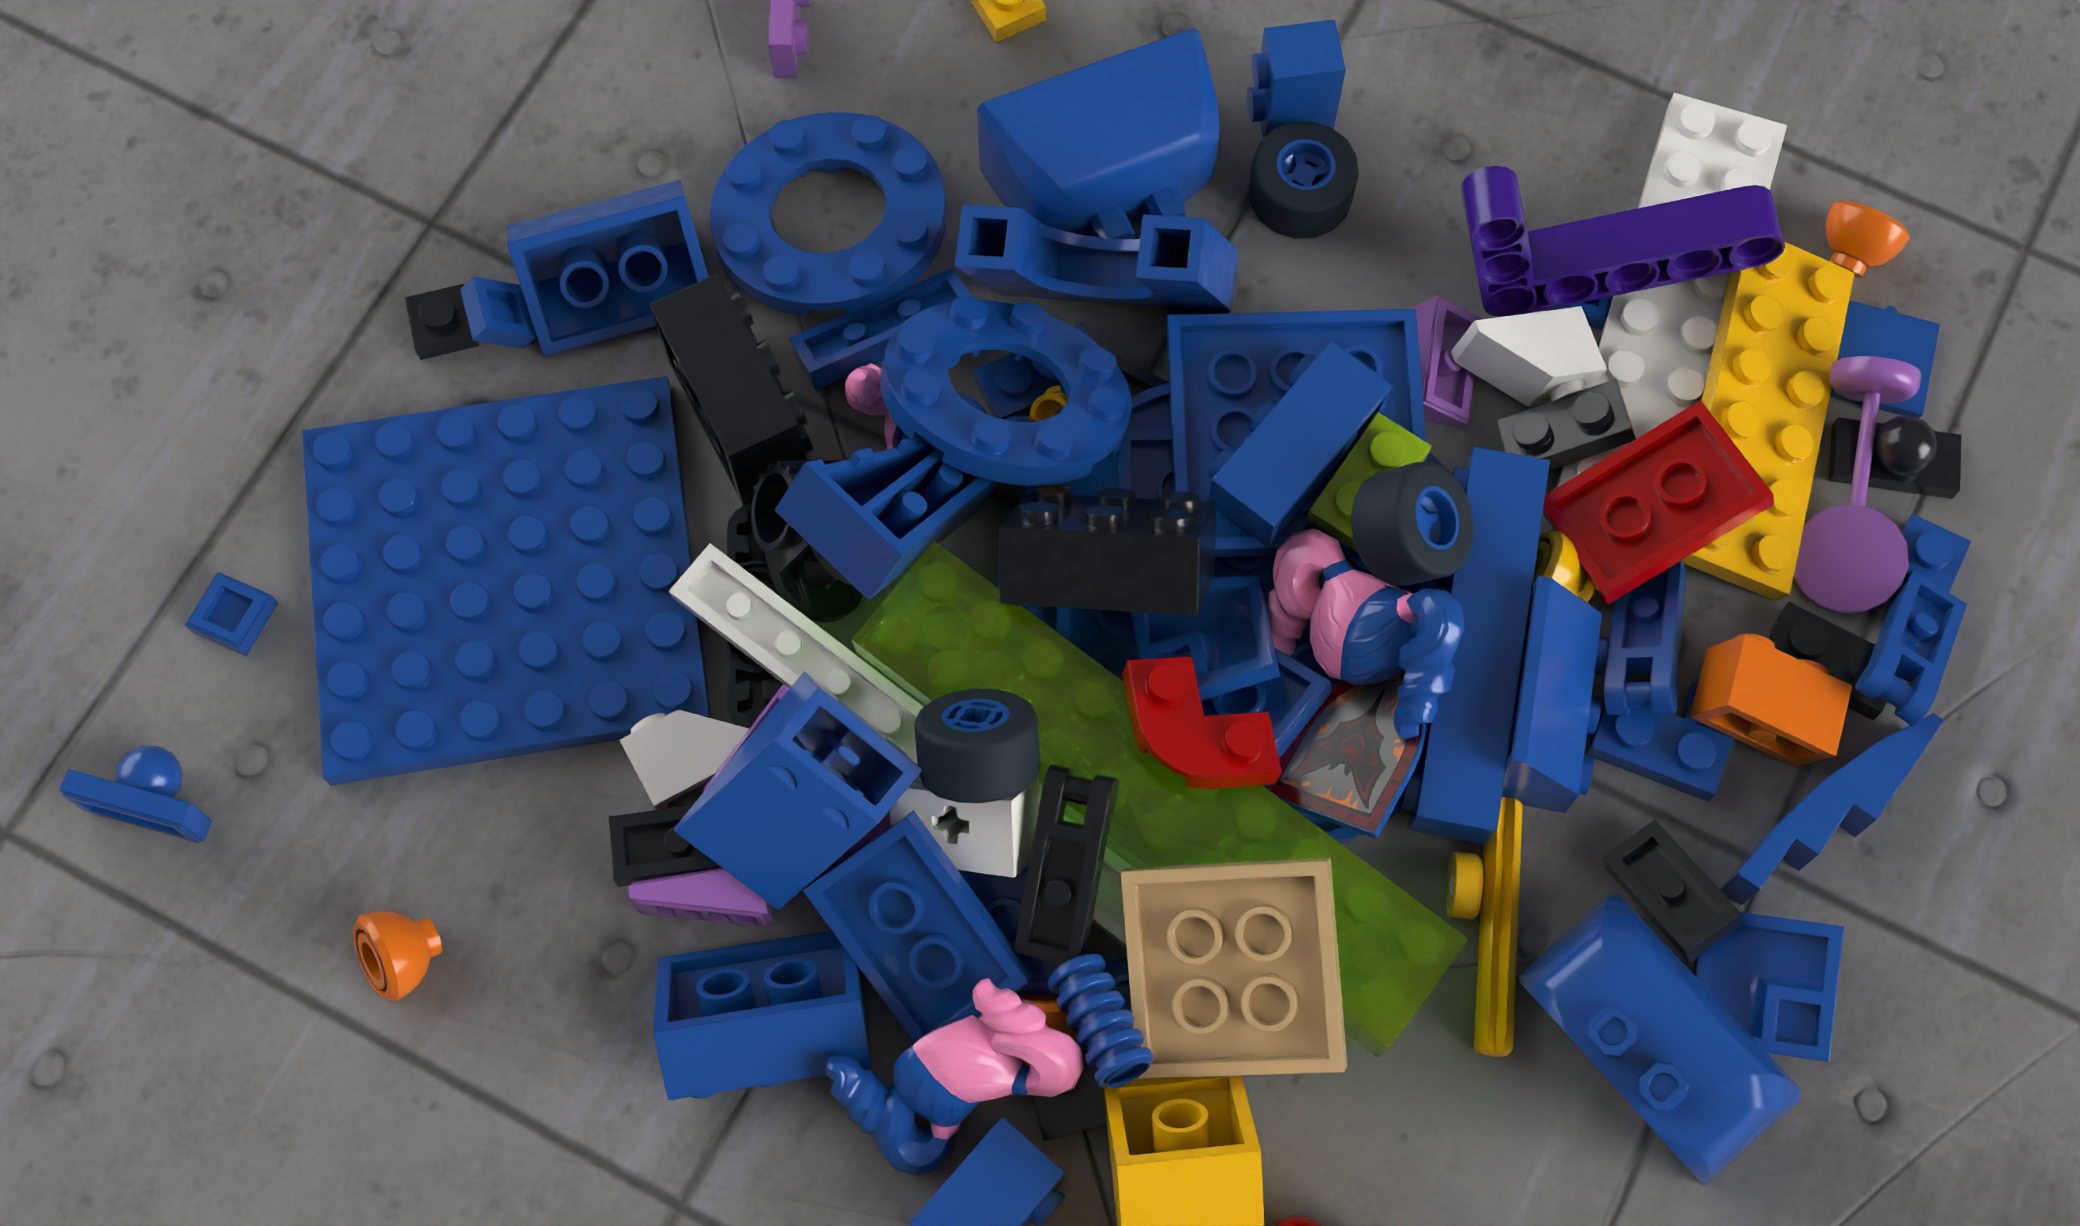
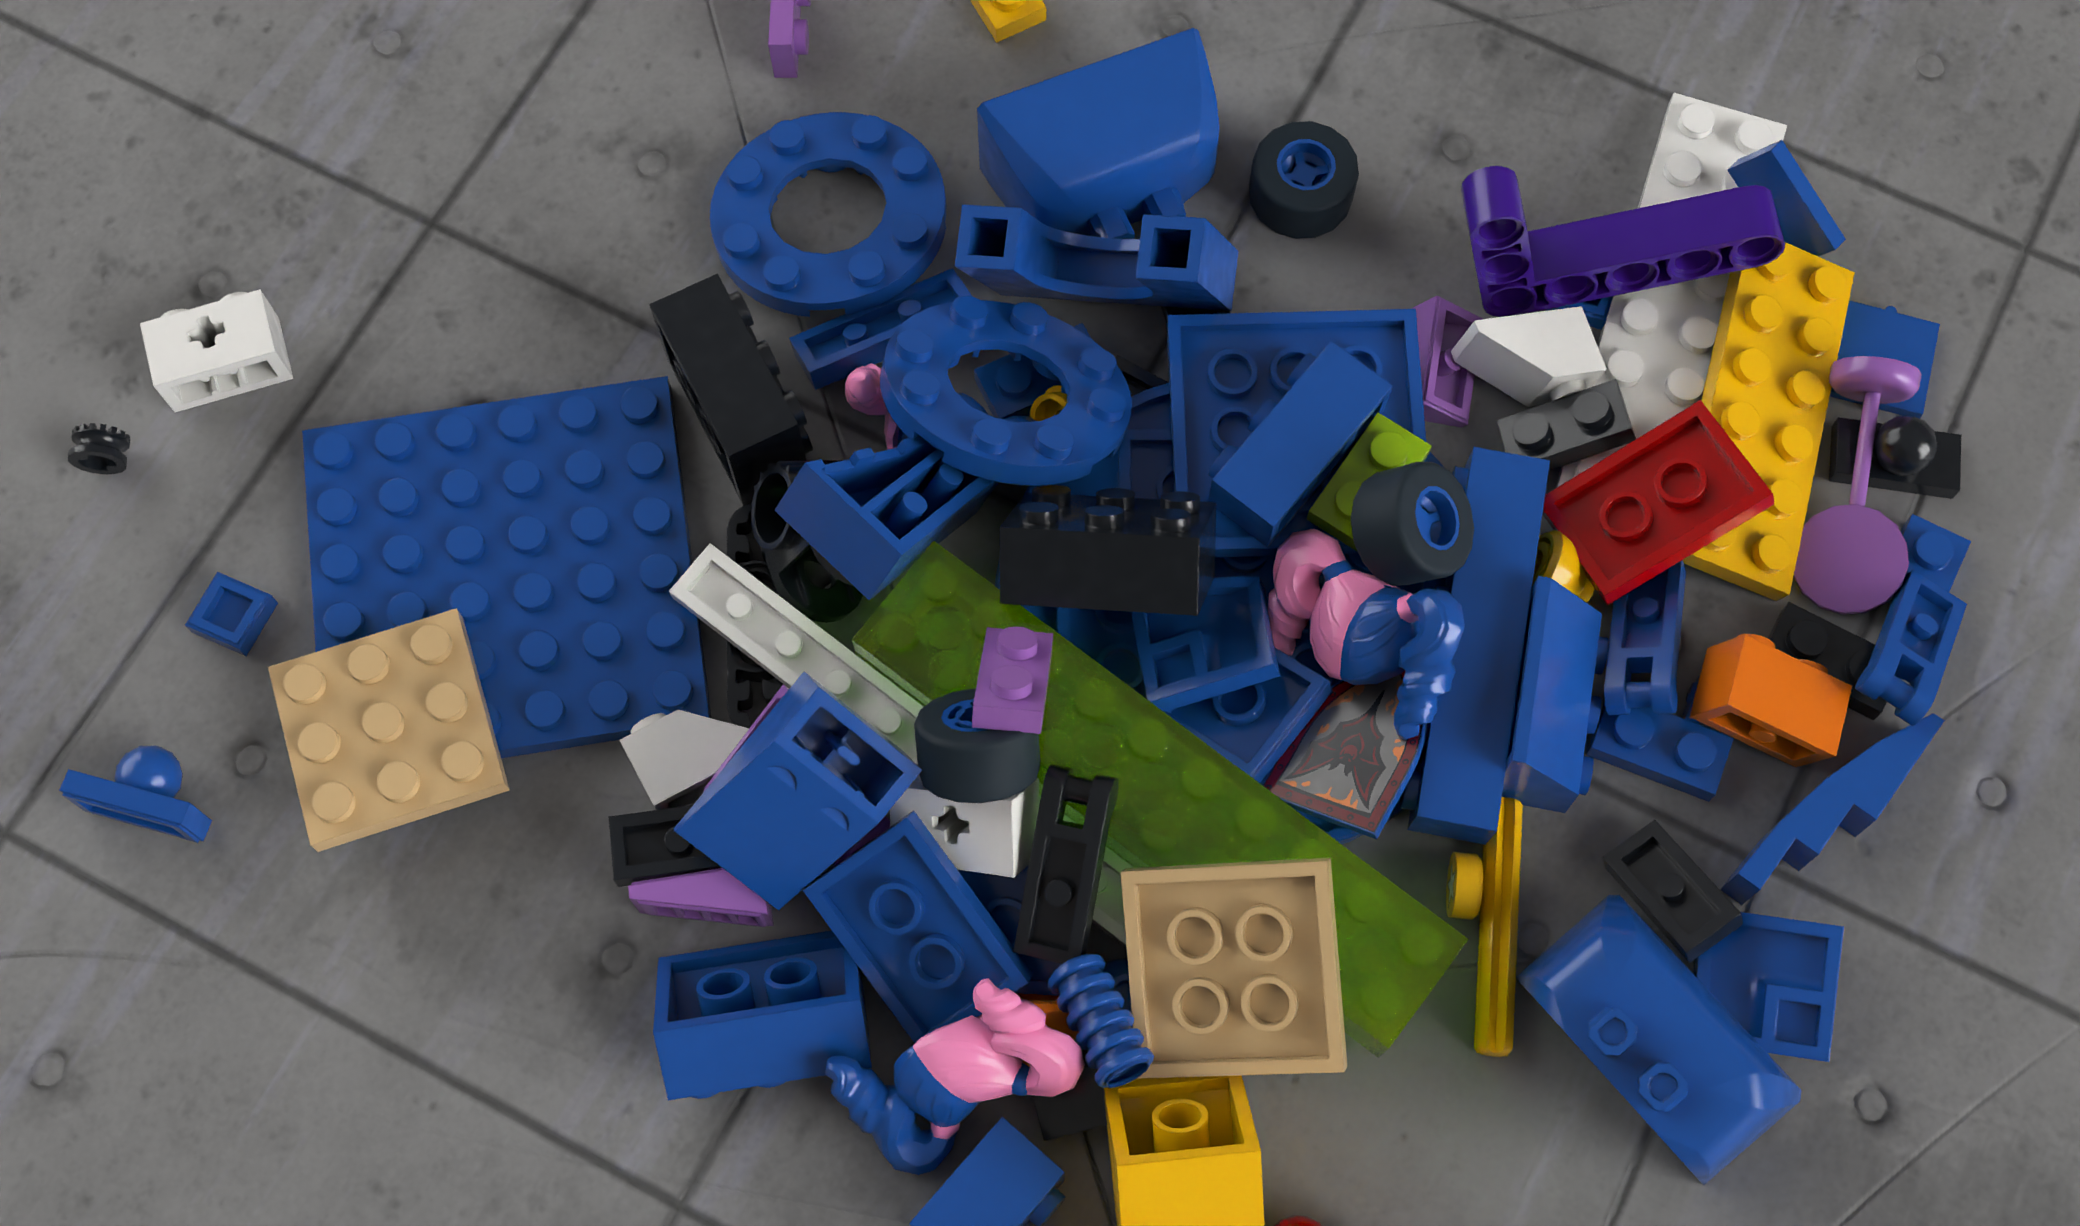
(99, 449): none -> black bush
(216, 350): none -> white brick
(387, 730): none -> tan plate
(394, 951): orange brick -> none
(439, 322): black plate -> none
(497, 313): blue plate -> none
(603, 264): blue slope -> none
(1013, 680): none -> medium lavender plate
(1202, 748): red plate -> none
(1297, 76): blue brick -> none
(1799, 209): none -> blue tile
(1862, 236): orange brick -> none

